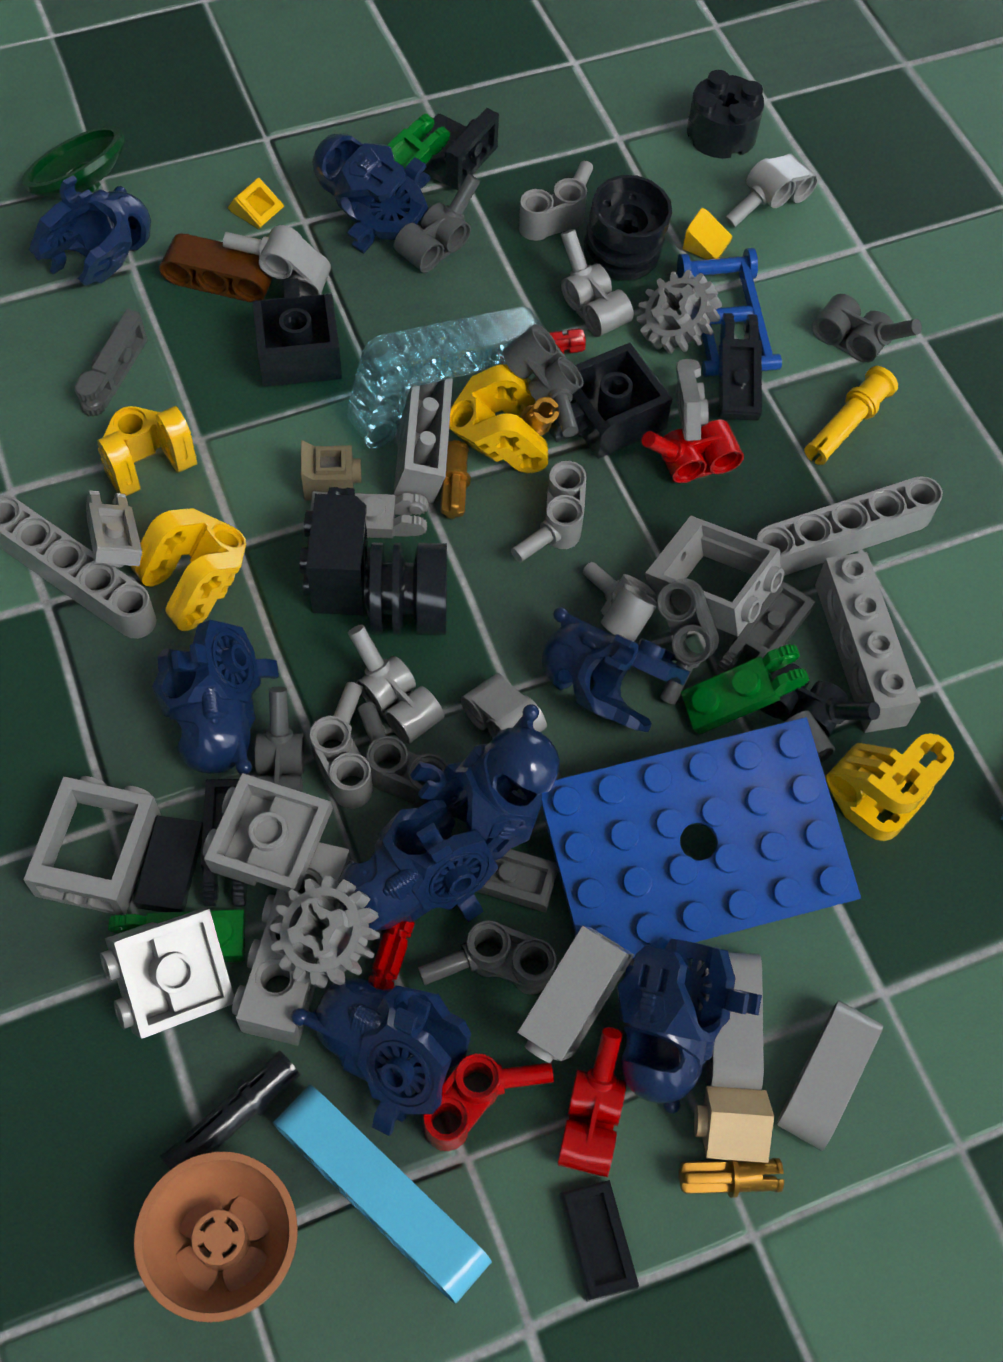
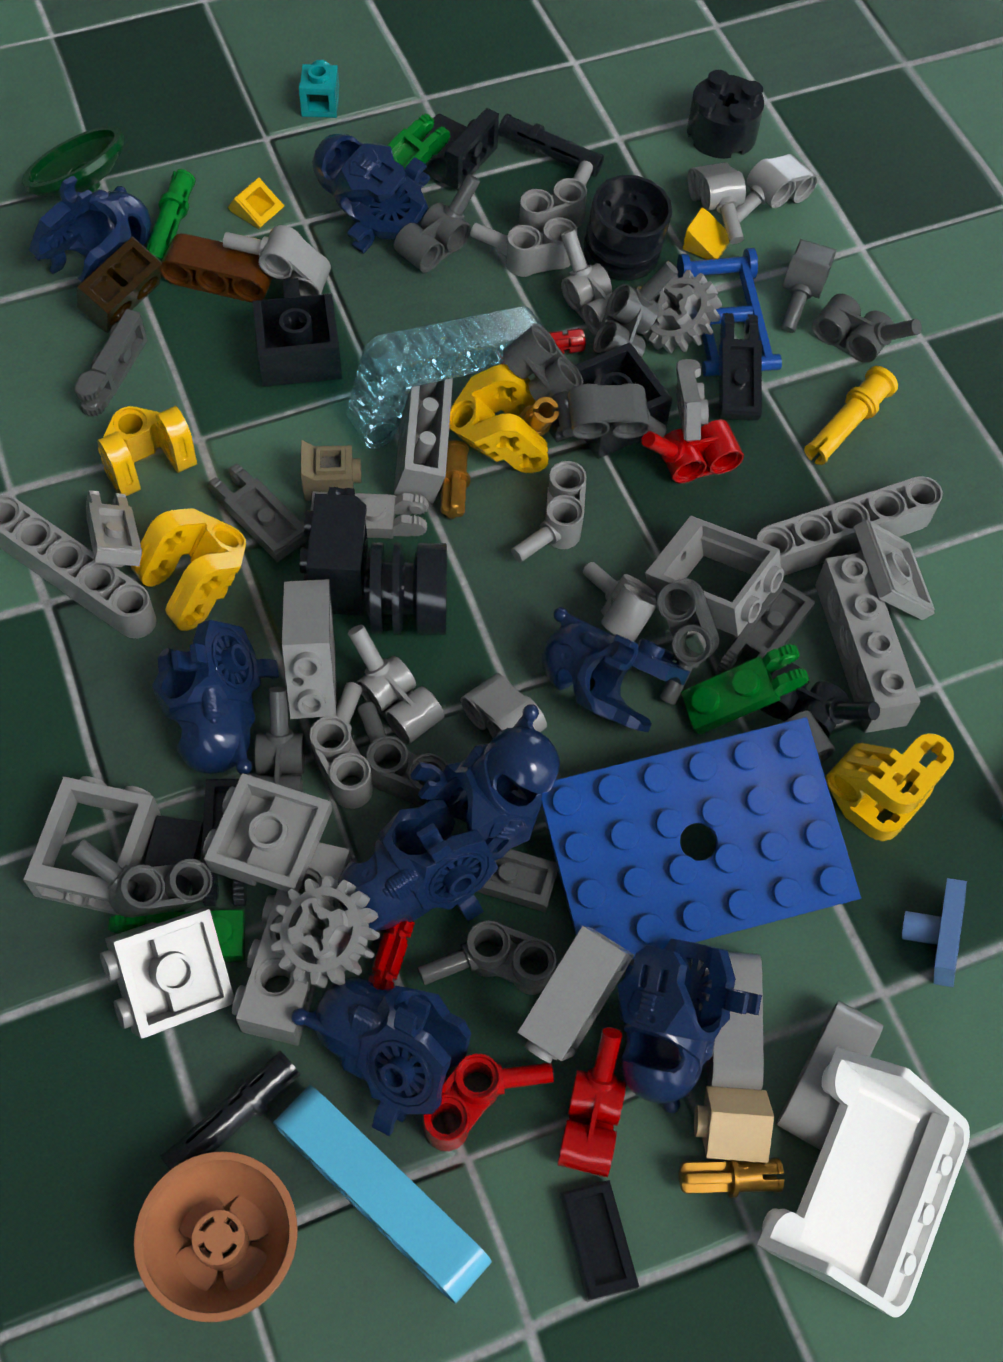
(119, 284): none -> dark brown brick
(157, 881): none -> dark grey beam
(173, 208): none -> green pin
(260, 513): none -> dark grey hinge
(309, 649): none -> light grey window
(319, 79): none -> teal brick
(528, 249): none -> light grey beam
(539, 140): none -> black pin
(622, 405): none -> dark grey beam
(631, 312): none -> dark grey beam
(721, 189): none -> light grey beam
(805, 278): none -> dark grey beam
(874, 1185): none -> white windscreen
(894, 570): none -> light grey tile
(940, 931): none -> medium blue tile

